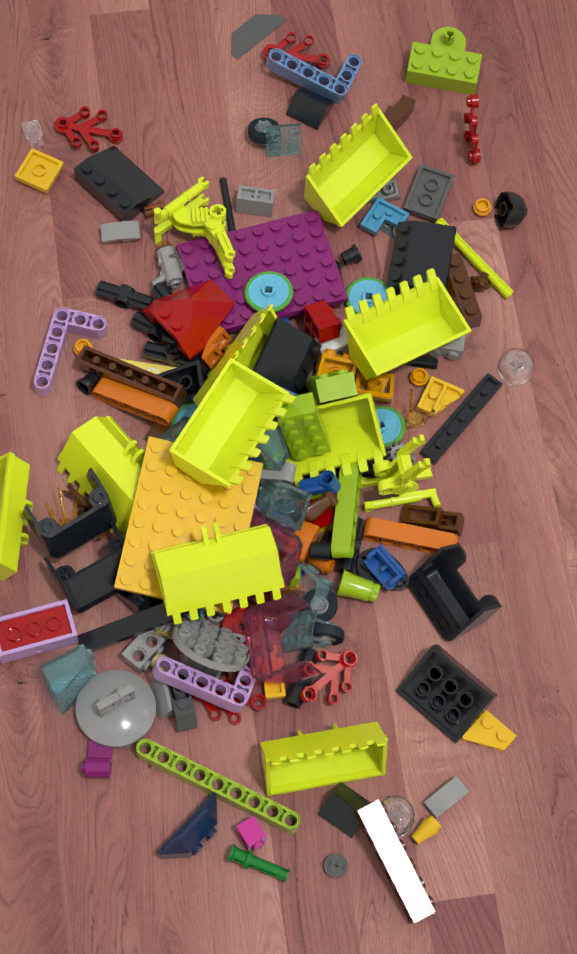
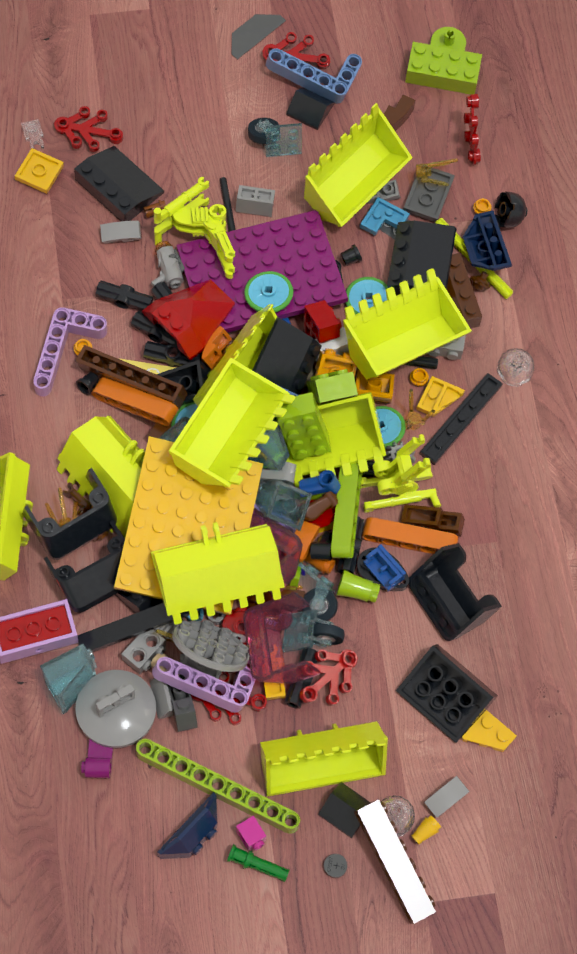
(424, 171): none -> clear yellow plant
(485, 243): none -> dark blue wedge

